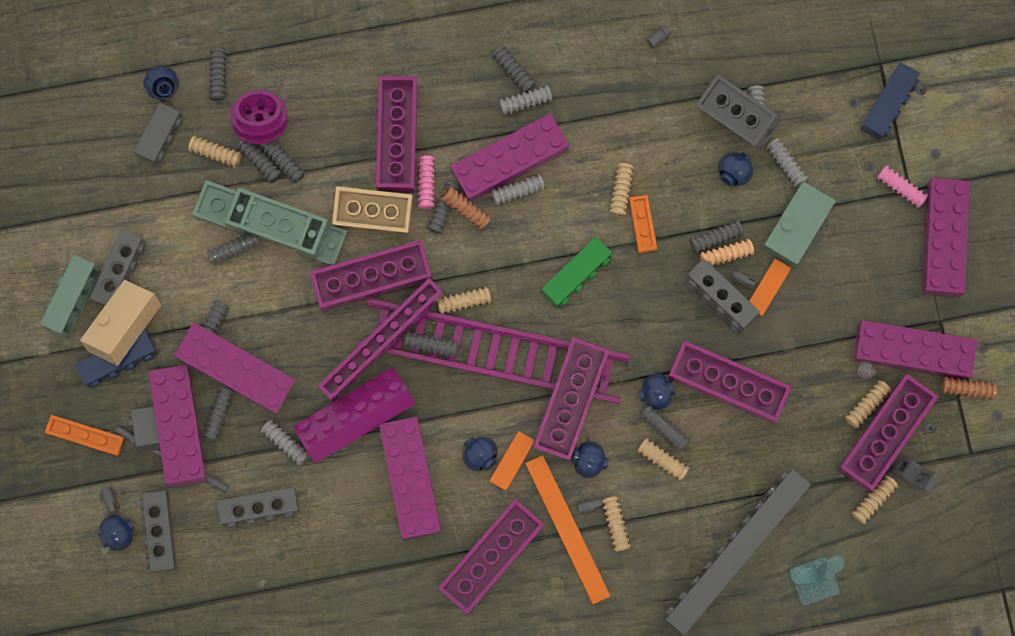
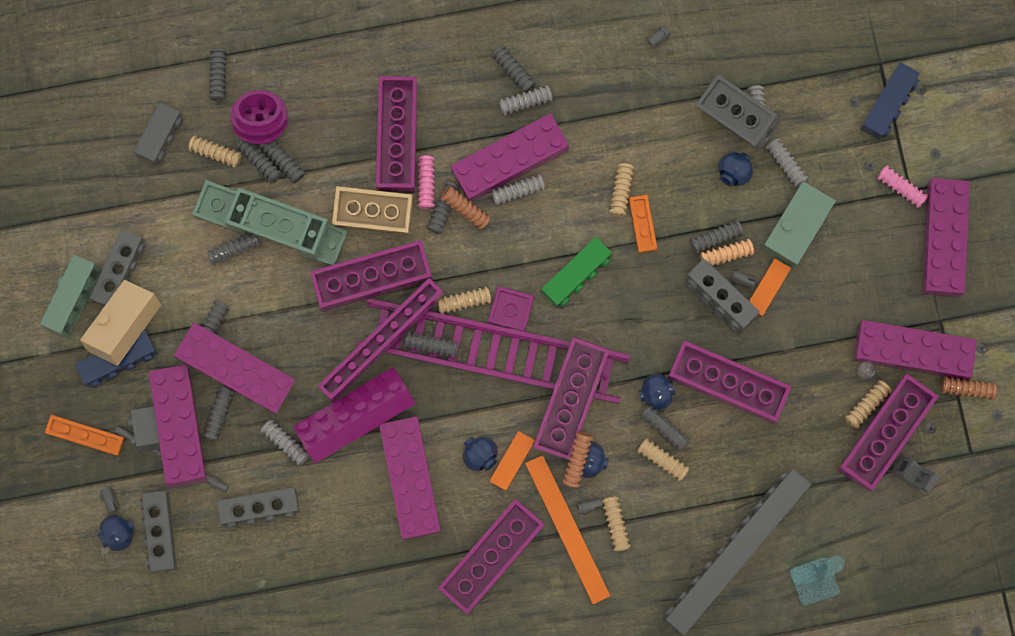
(161, 82): dark blue plant -> none
(511, 309): none -> magenta tile
(577, 459): none -> nougat piece
(875, 499): tan piece -> none

